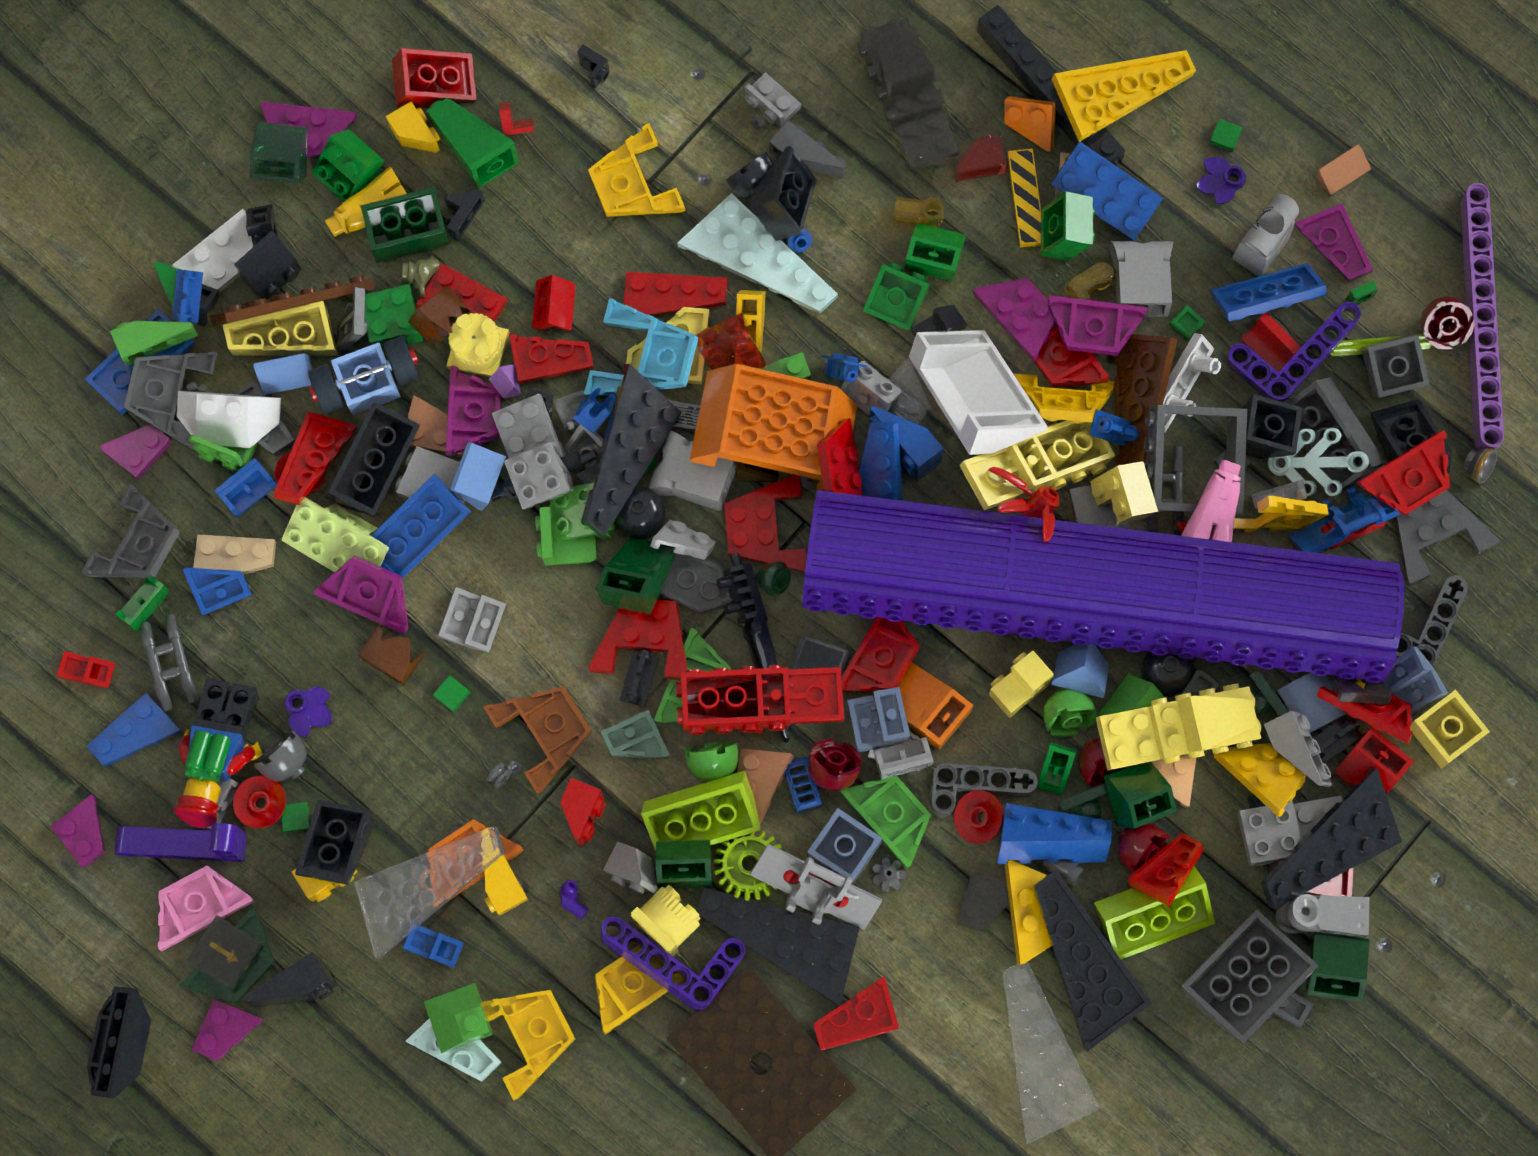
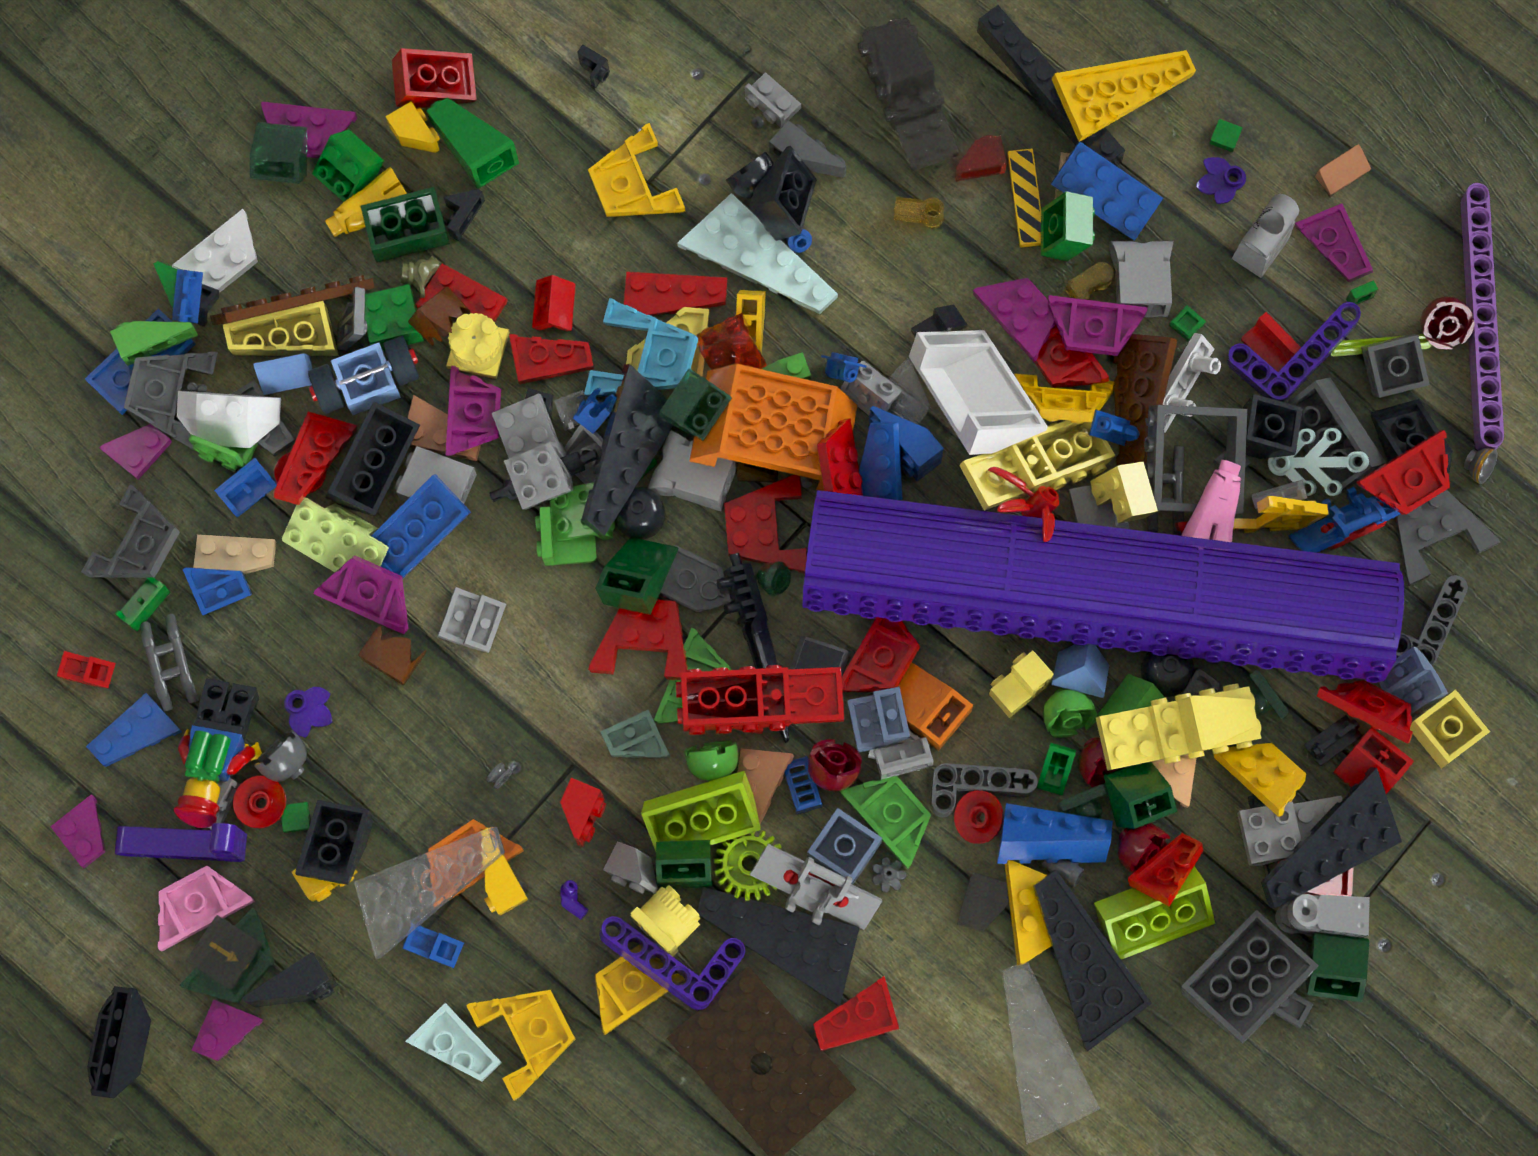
(260, 222): black slope -> none
(267, 266): black slope -> none
(451, 693): green tile -> none
(458, 1018): bright green slope -> none
(477, 475): medium blue slope -> none
(506, 381): medium lavender slope -> none
(513, 127): red panel -> none
(554, 724): dark orange wing -> none
(639, 678): black hinge -> none
(684, 540): light grey wing -> none
(695, 405): none -> clear green slope
(897, 295): green plate -> none
(934, 252): green slope -> none
(1032, 119): orange wing -> none
(1268, 292): blue plate -> none
(1293, 741): light grey slope -> none
(1302, 698): sand blue slope -> none
(1359, 690): clear smoke tile -> none

